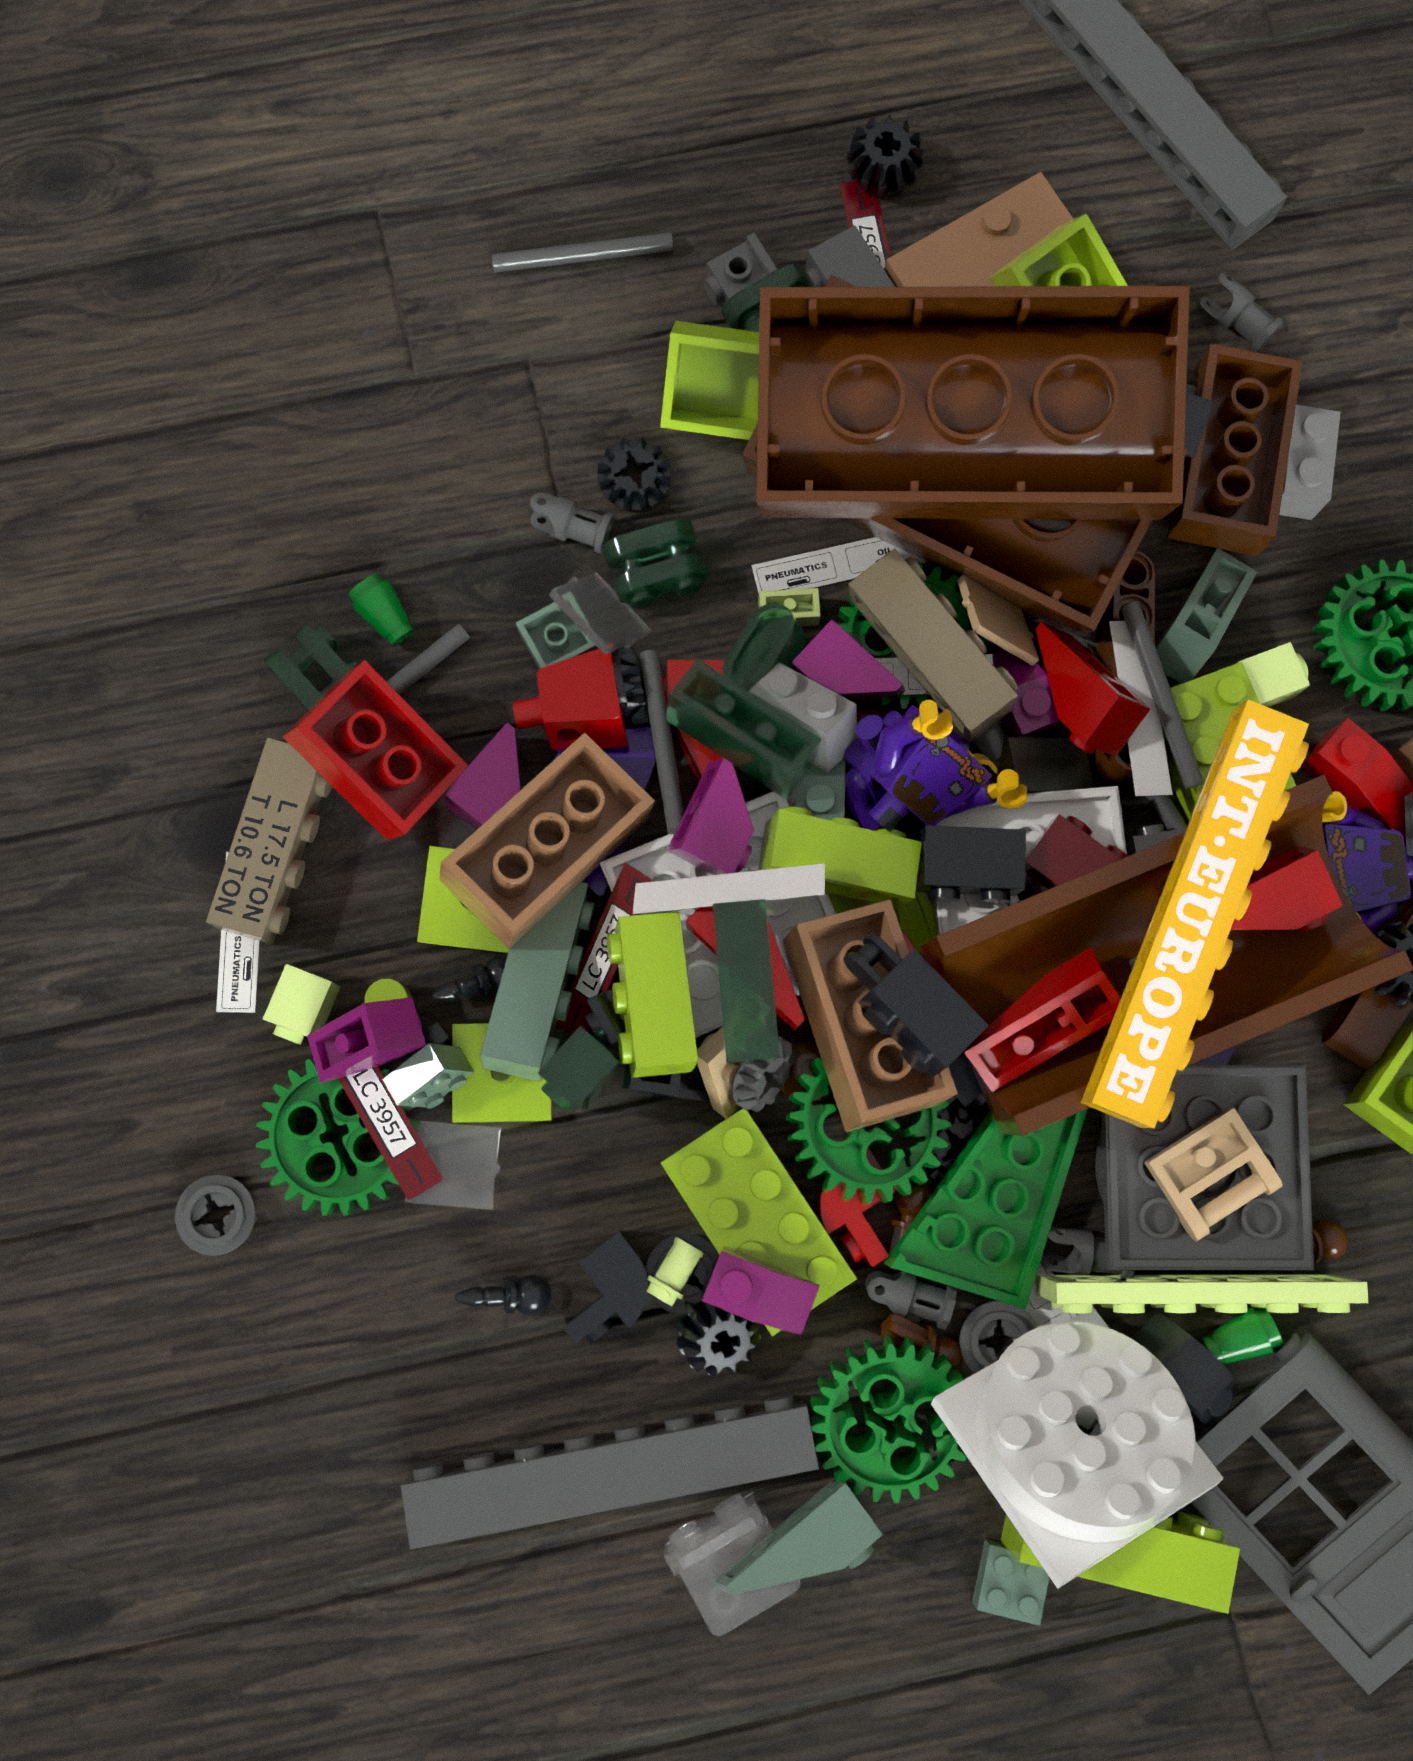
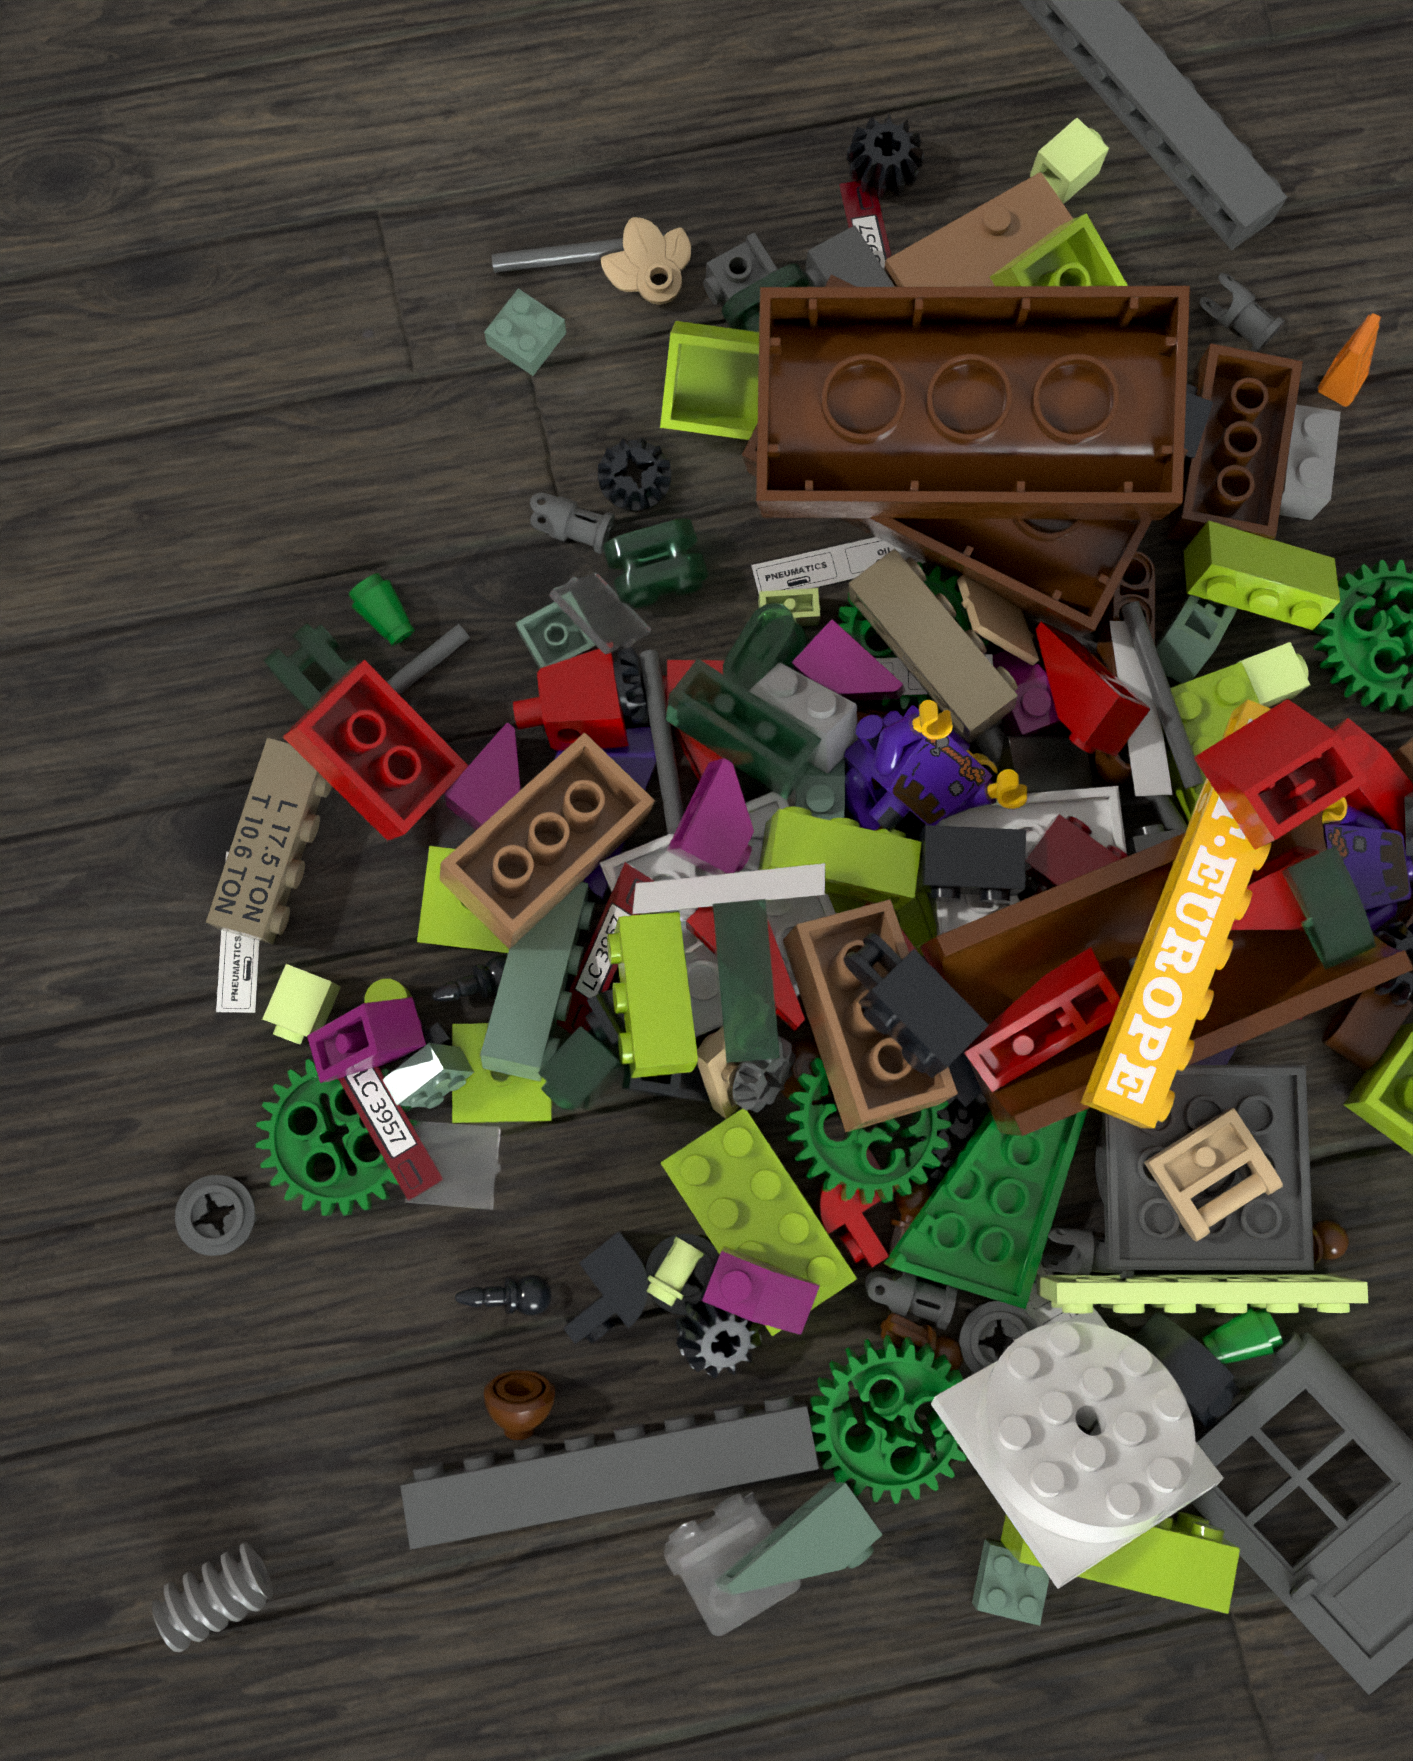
(213, 1601): none -> light grey piece
(519, 1402): none -> reddish brown brick
(525, 332): none -> sand green piece
(649, 254): none -> tan plate
(1071, 159): none -> yellowish green brick
(1261, 575): none -> lime brick
(1280, 771): none -> red slope
(1331, 907): none -> clear green slope
(1351, 364): none -> orange slope

